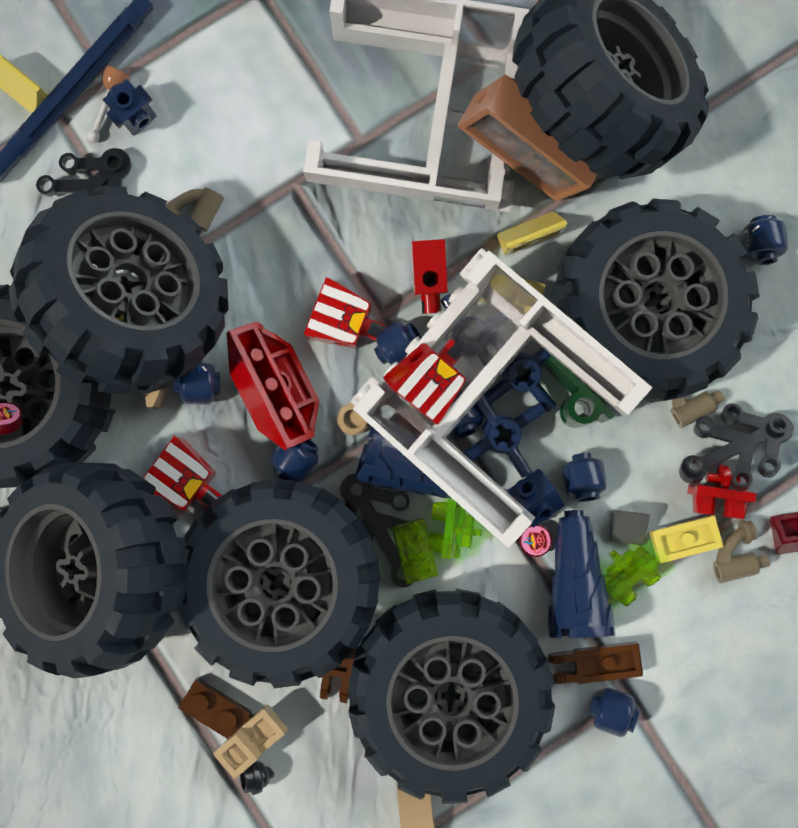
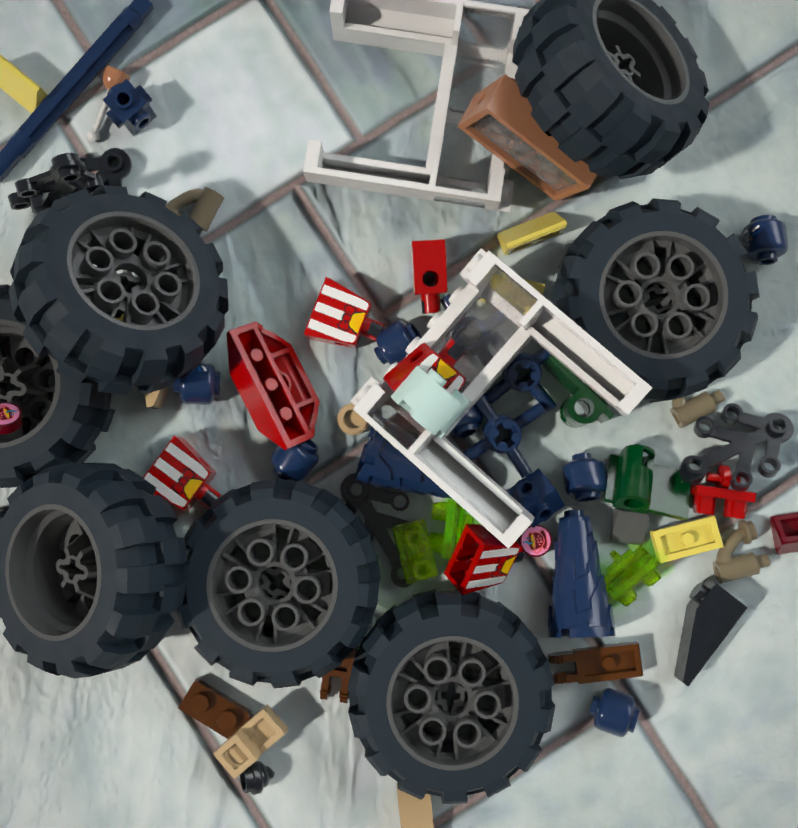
(46, 187): none -> black plant
(430, 402): none -> light aqua cylinder
(480, 560): none -> red torso
(644, 487): none -> dark green piece
(706, 624): none -> black slope

